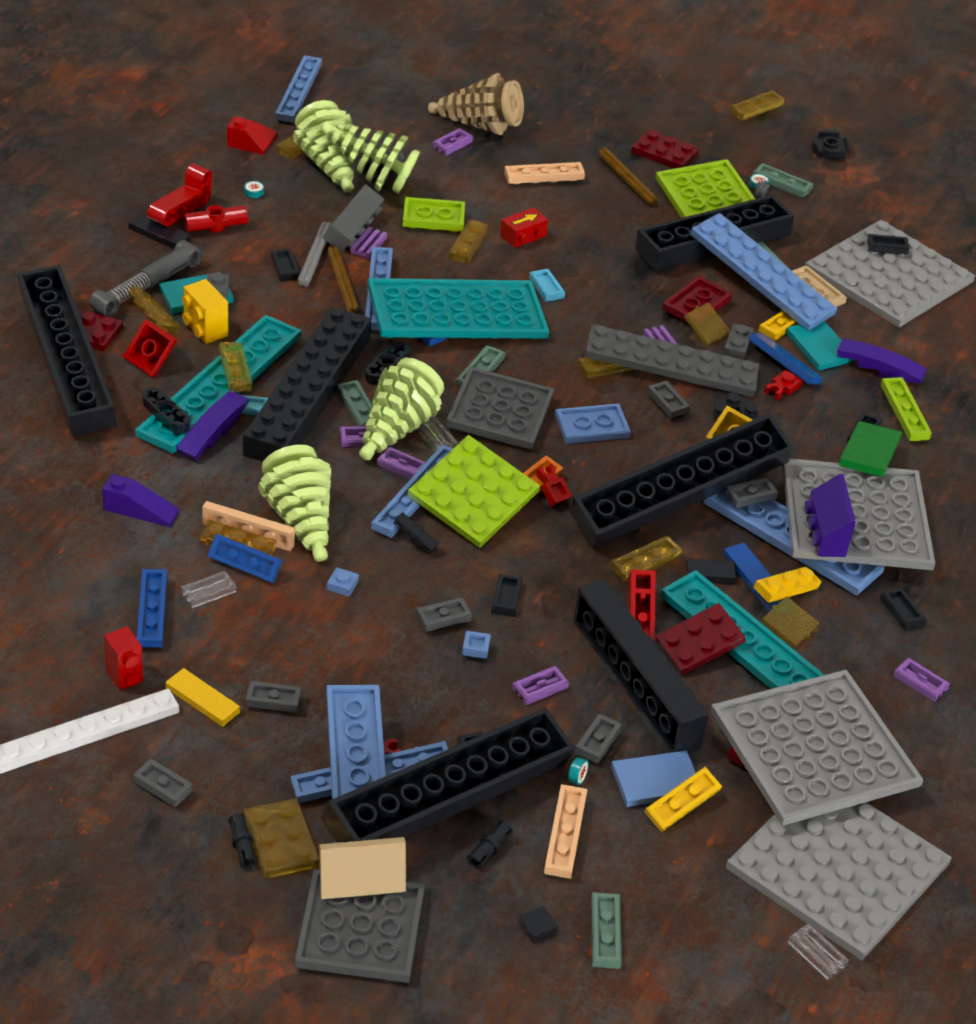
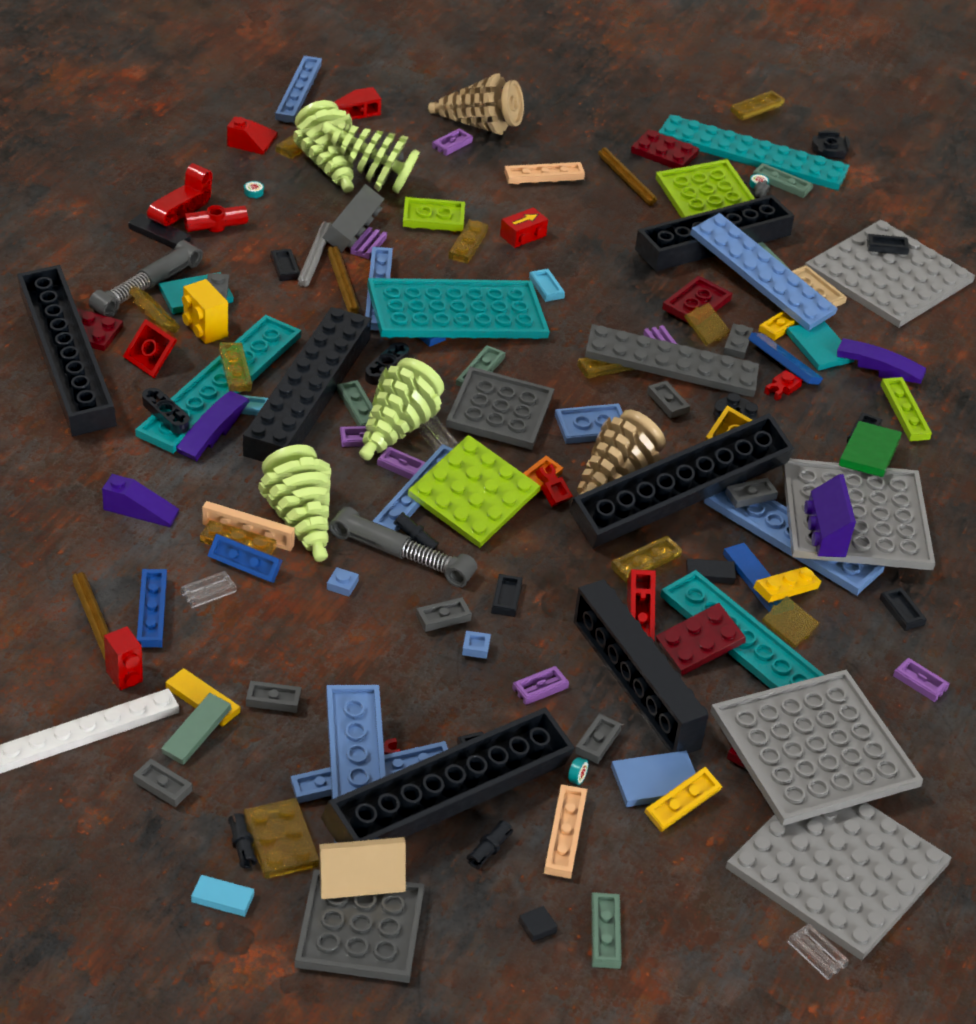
(91, 608): none -> pearl gold axle
(196, 728): none -> sand green tile
(222, 895): none -> medium azure tile
(350, 524): none -> dark grey piece
(361, 103): none -> red slope
(622, 448): none -> tan plant
(755, 152): none -> teal plate

